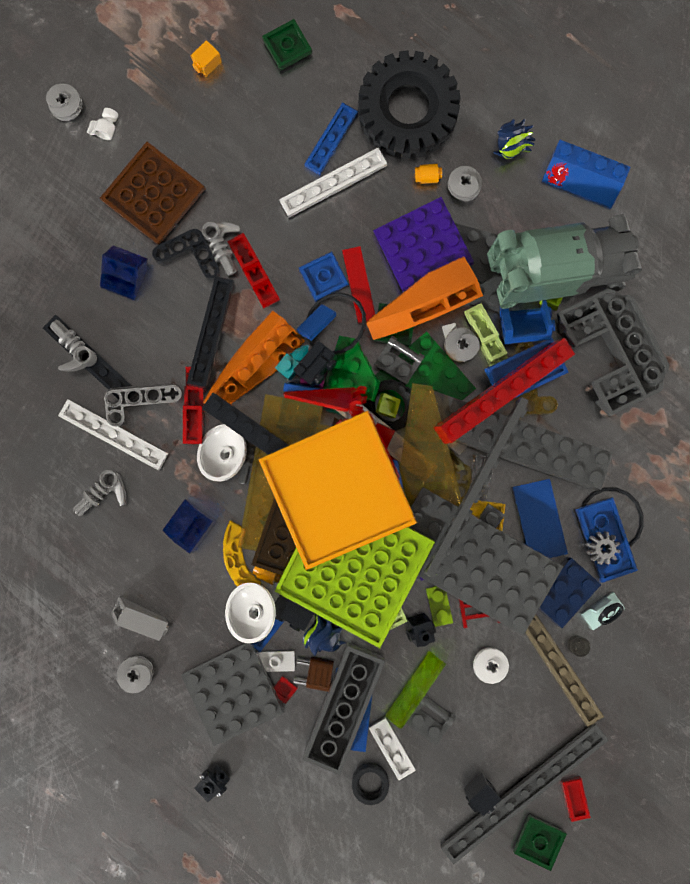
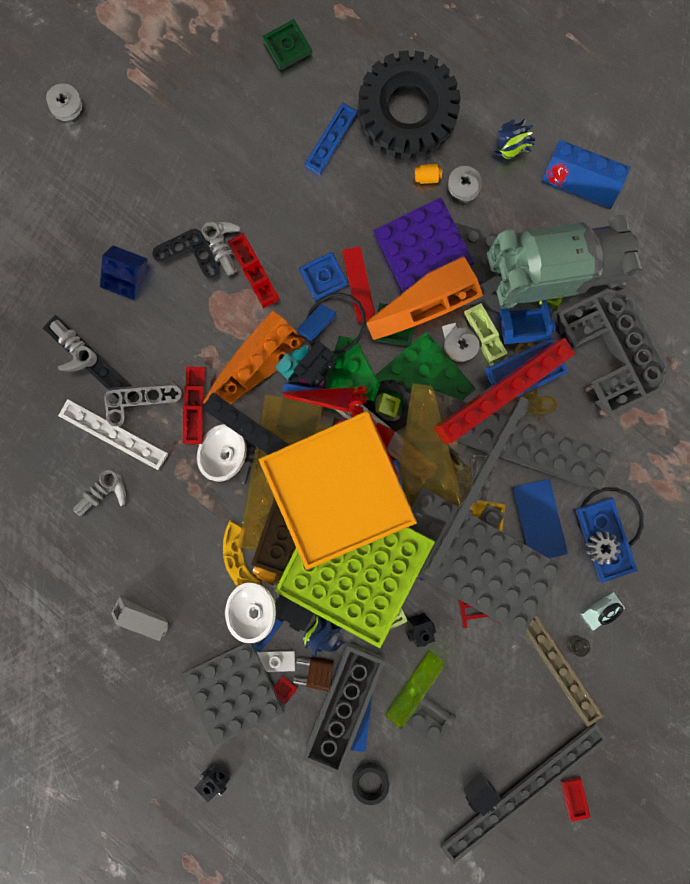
(104, 126): white piece -> none
(142, 667): light grey piece -> none
(152, 193): reddish brown plate -> none
(188, 526): clear blue slope -> none
(205, 58): light orange brick -> none
(210, 332): black plate -> none
(333, 182): white plate -> none
(392, 748): white plate -> none
(395, 365): dark grey plate -> none
(439, 606): lime plate -> none
(499, 670): white piece -> none
(539, 842): dark green plate -> none
(568, 592): dark blue brick -> none

